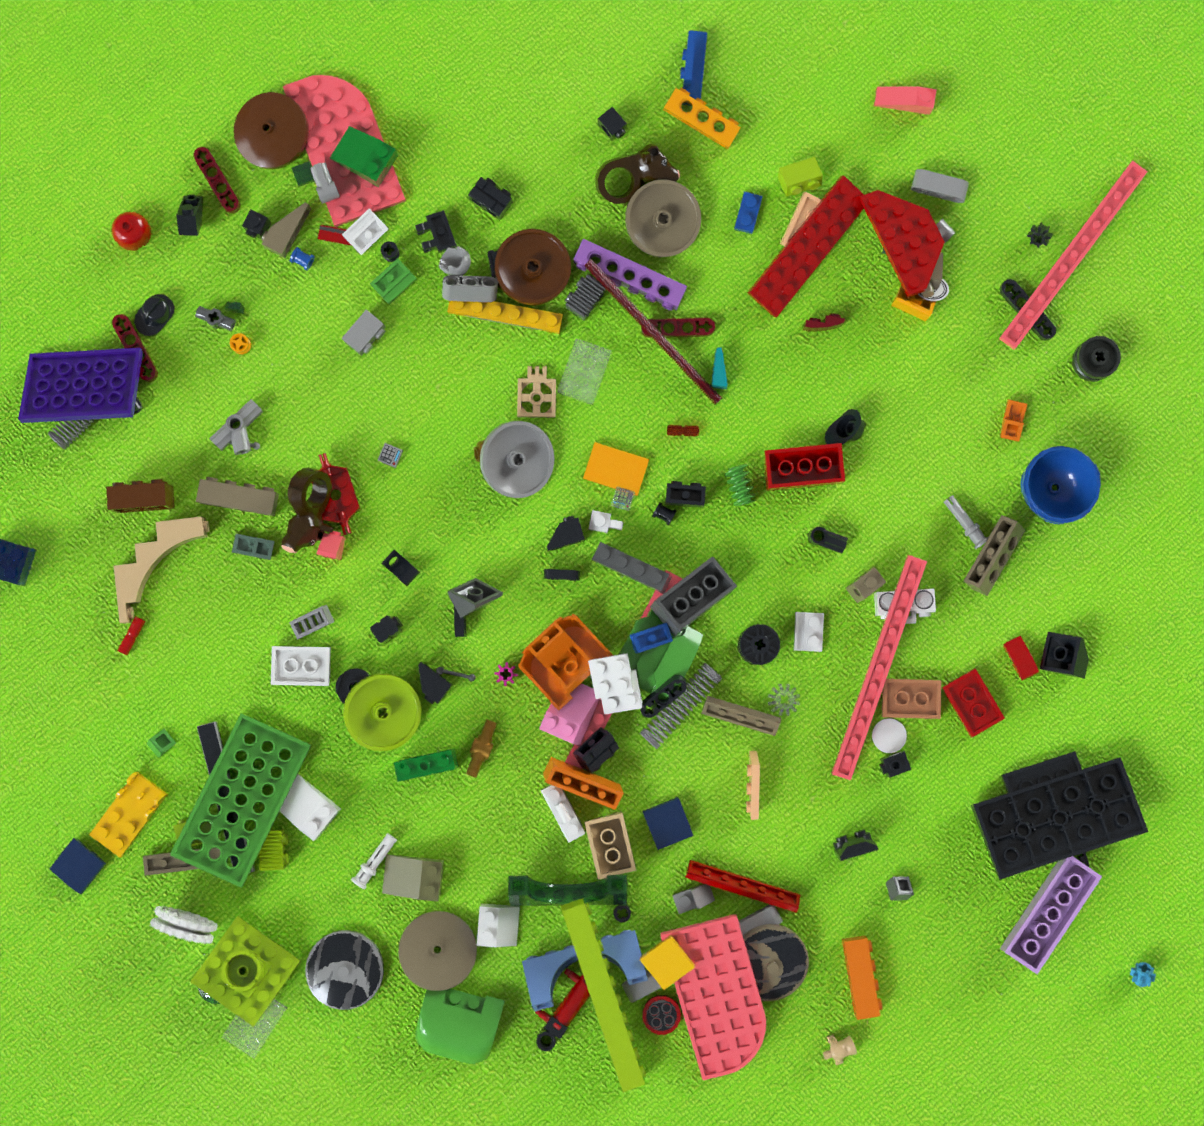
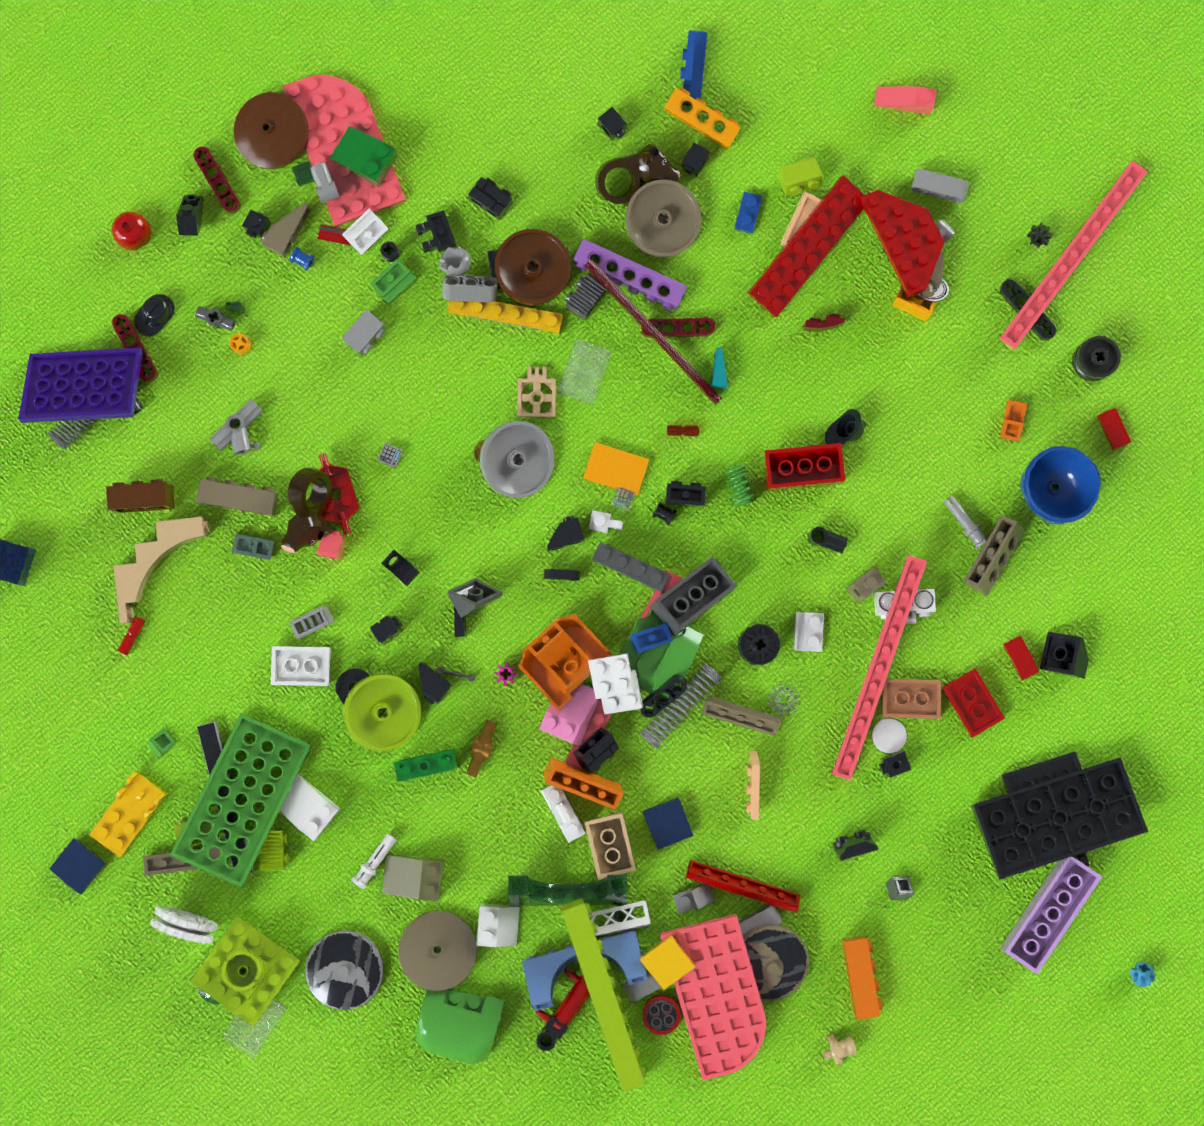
(621, 926): none -> white fence
(695, 159): none -> black brick
(1114, 428): none -> red tile

